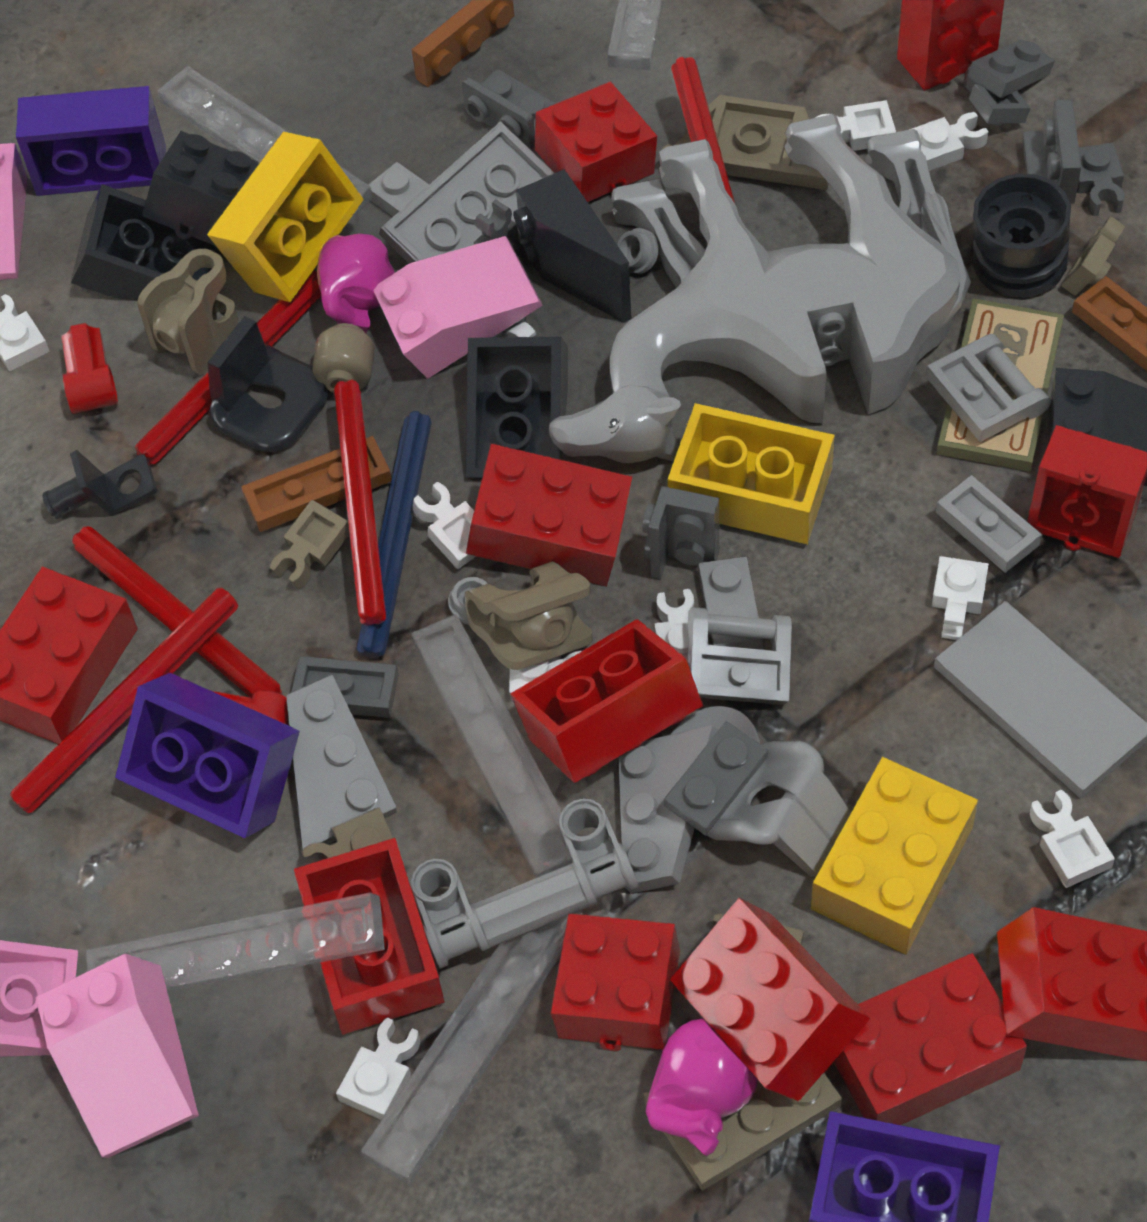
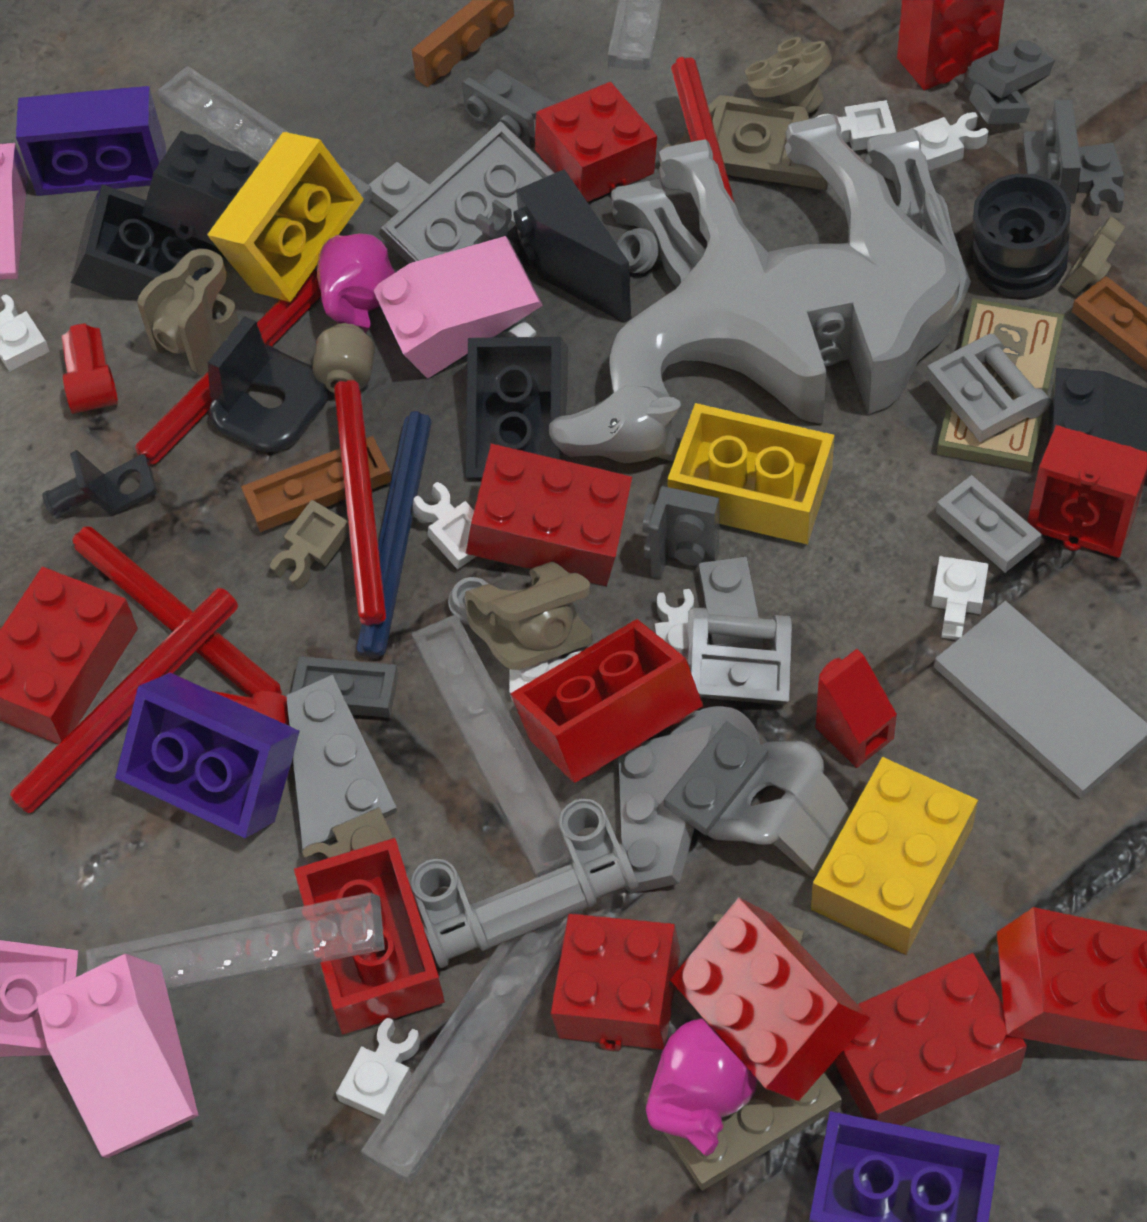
(792, 73): none -> dark tan plate
(854, 708): none -> red slope
(1071, 845): white plate -> none

